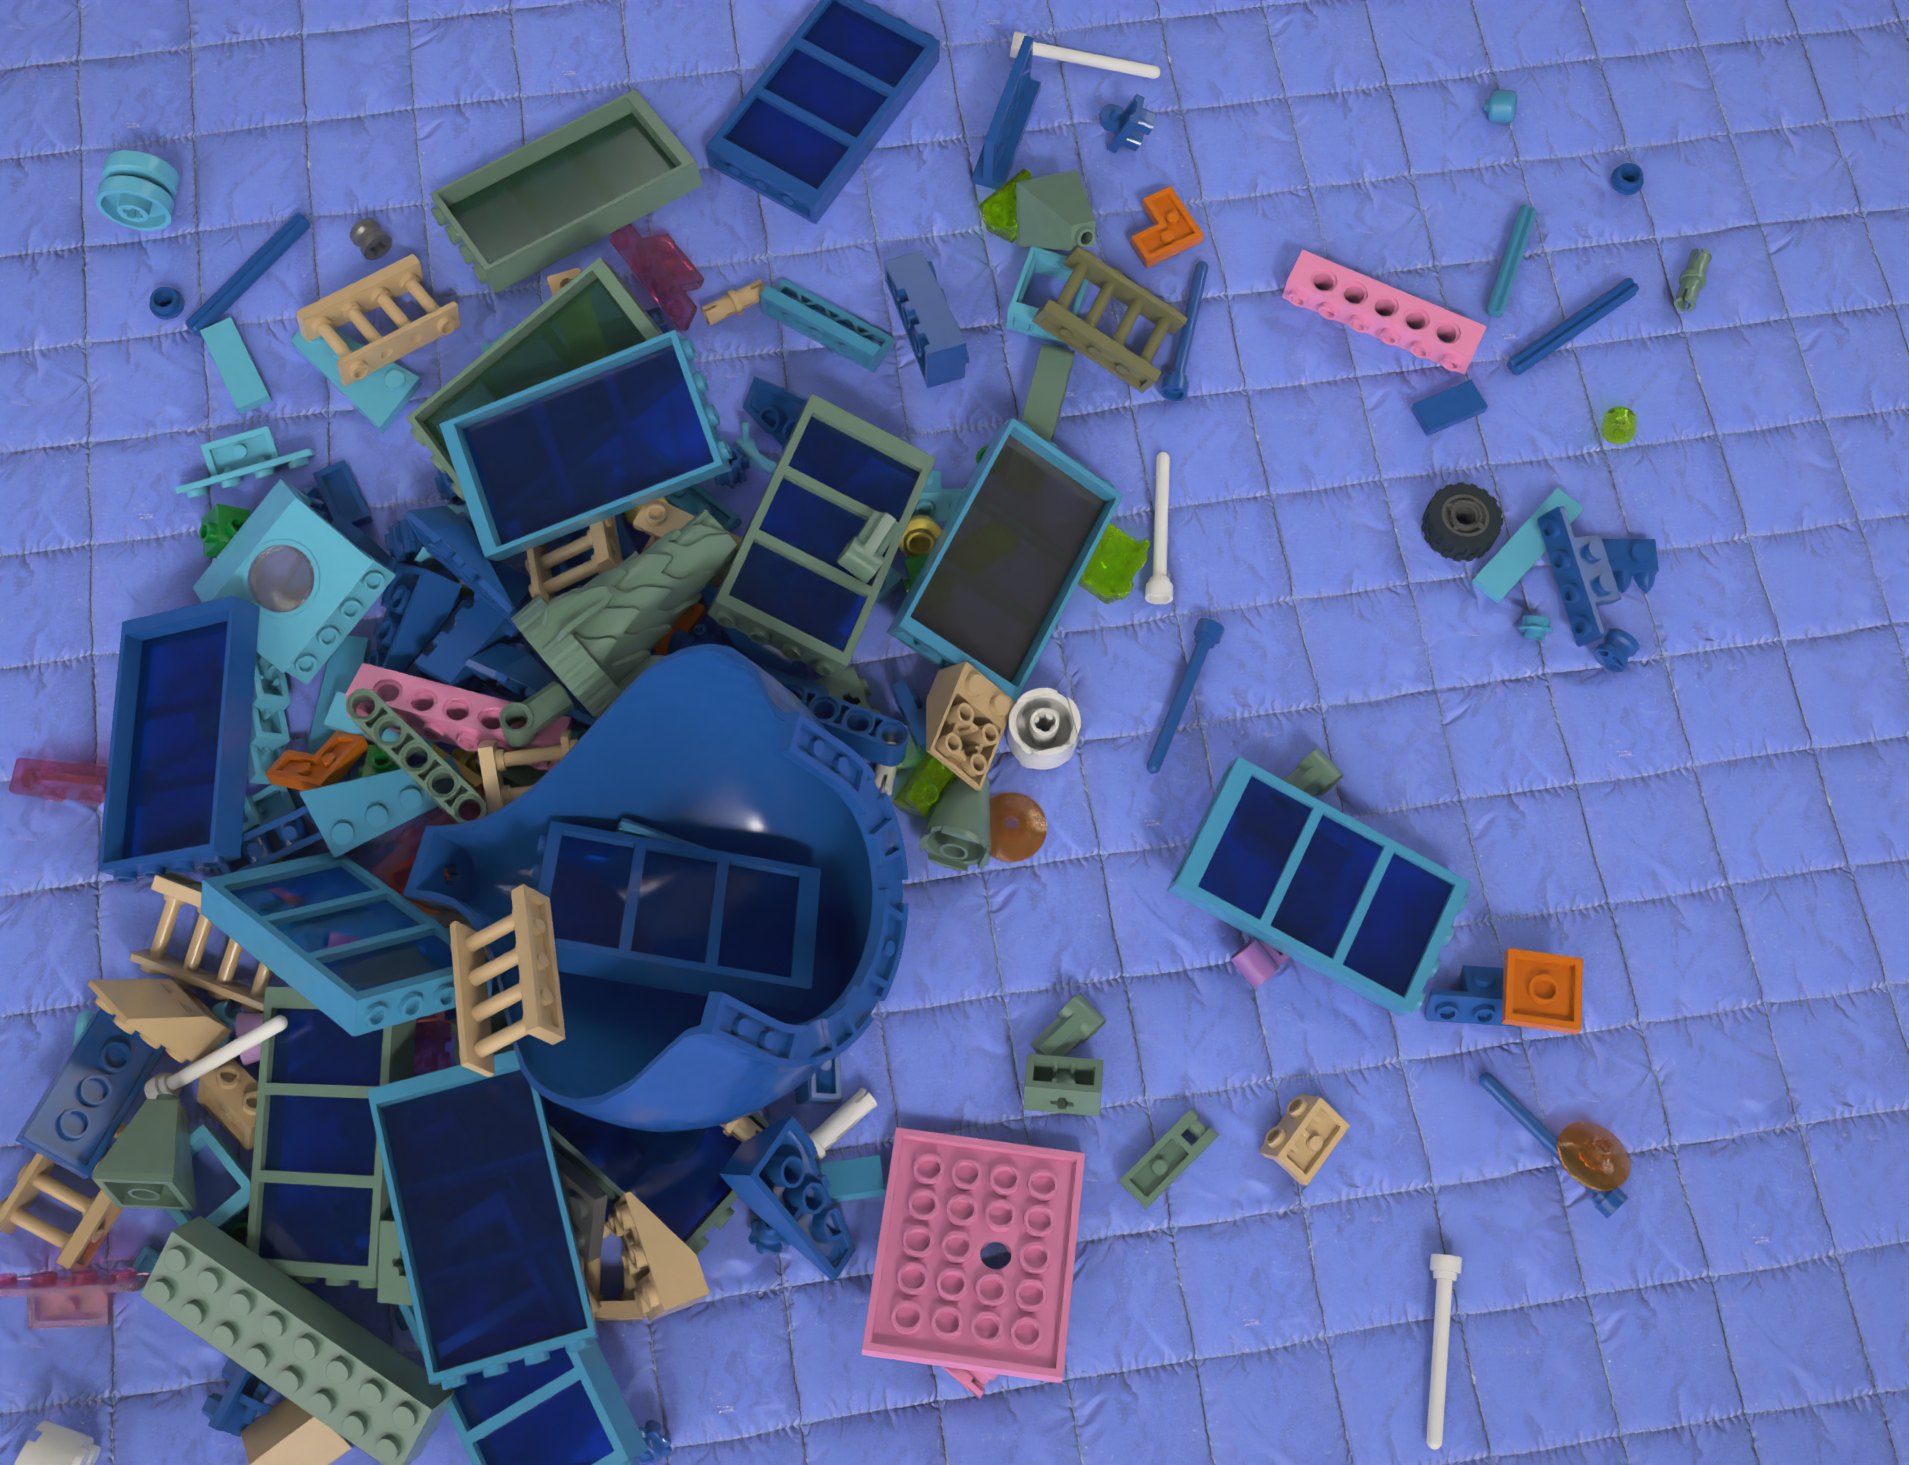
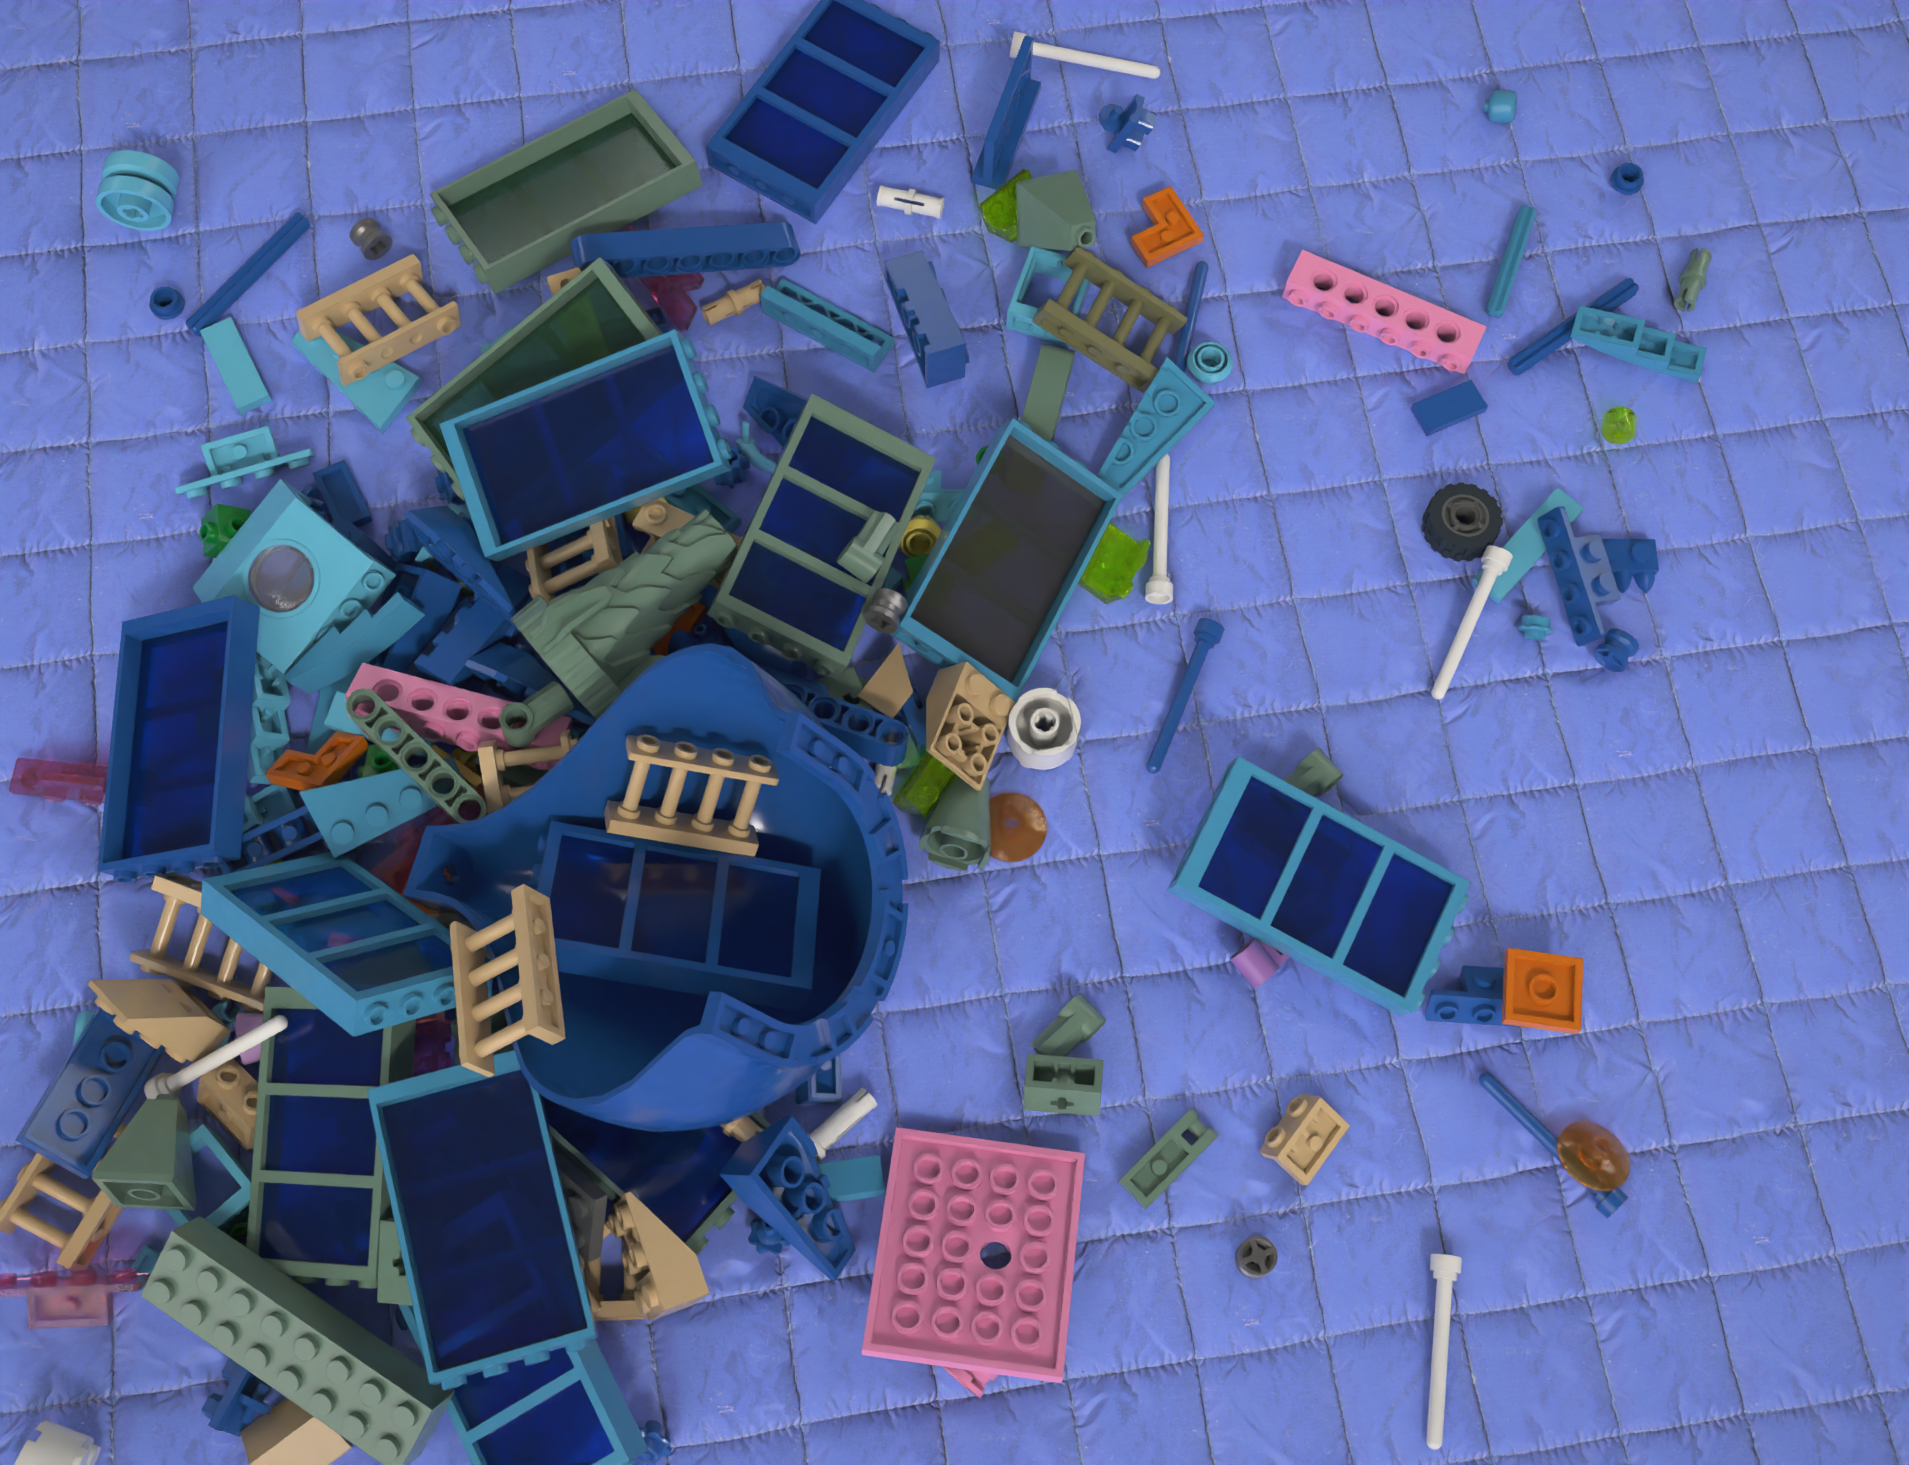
(364, 639): none -> dark azure slope
(687, 829): none -> tan fence
(689, 249): none -> blue beam
(885, 610): none -> flat silver wheel
(888, 198): none -> white pin
(889, 685): none -> tan sticker
(1159, 422): none -> dark azure wing
(1209, 363): none -> medium azure cone
(1262, 1253): none -> flat silver wheel
(1494, 561): none -> white piece
(1638, 345): none -> dark azure slope

